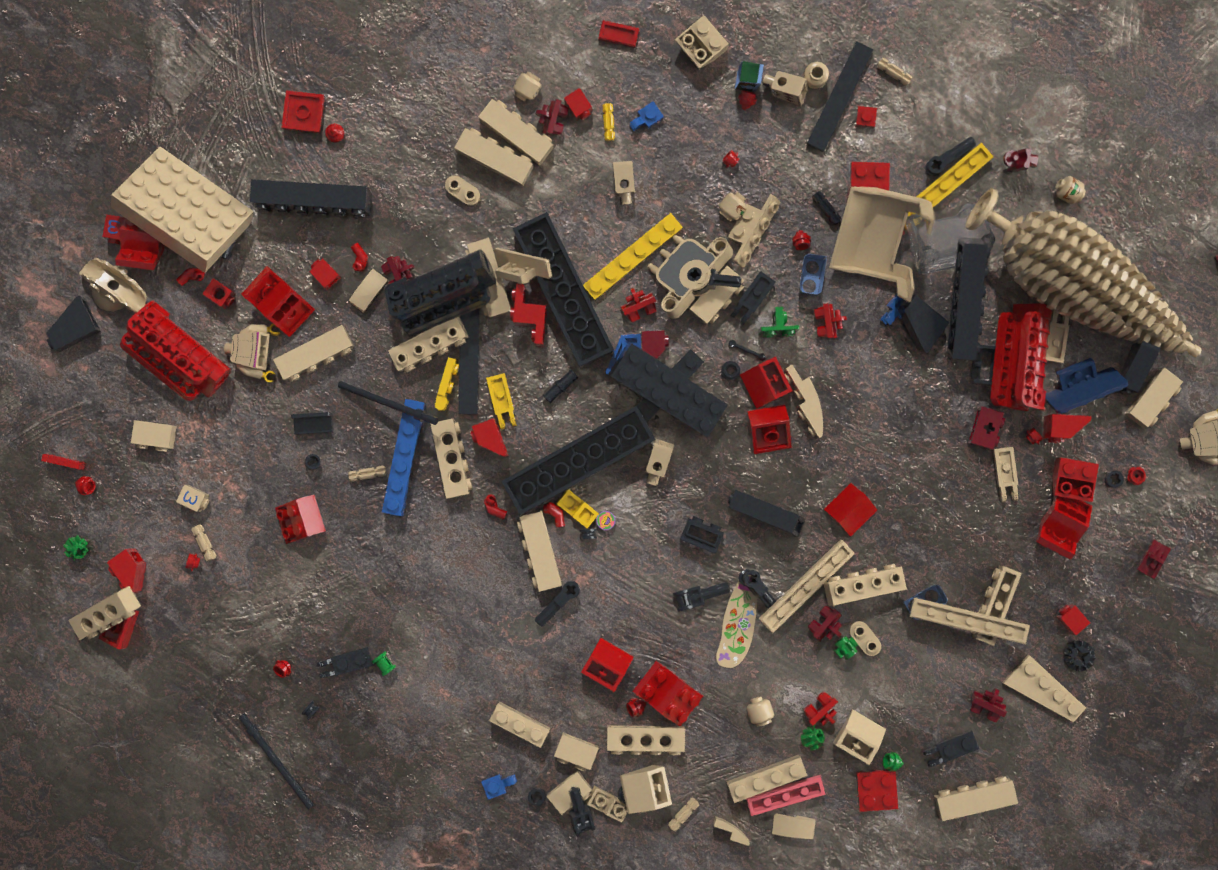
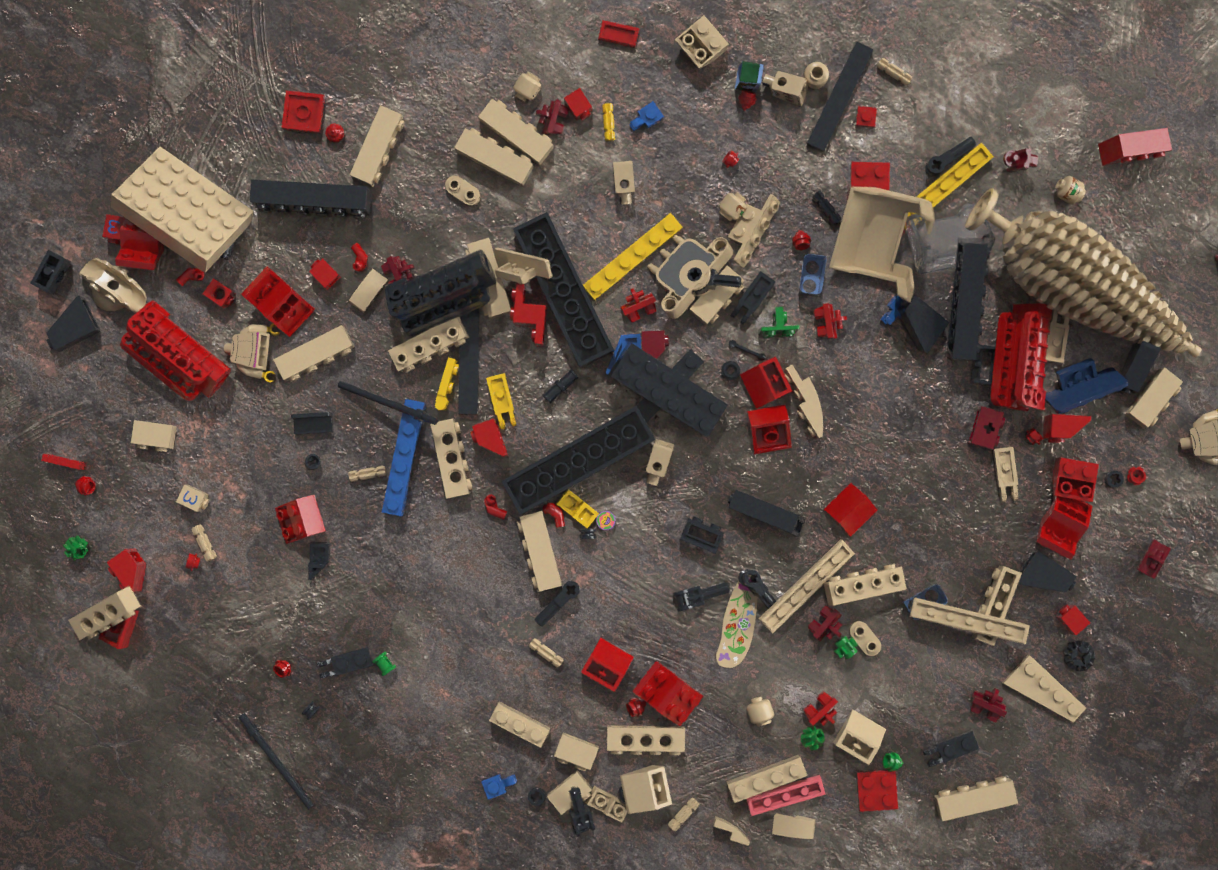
(50, 272): none -> black brick
(318, 557): none -> black slope
(376, 146): none -> tan brick
(546, 653): none -> tan axle
(1045, 573): none -> black slope
(1135, 145): none -> wedge

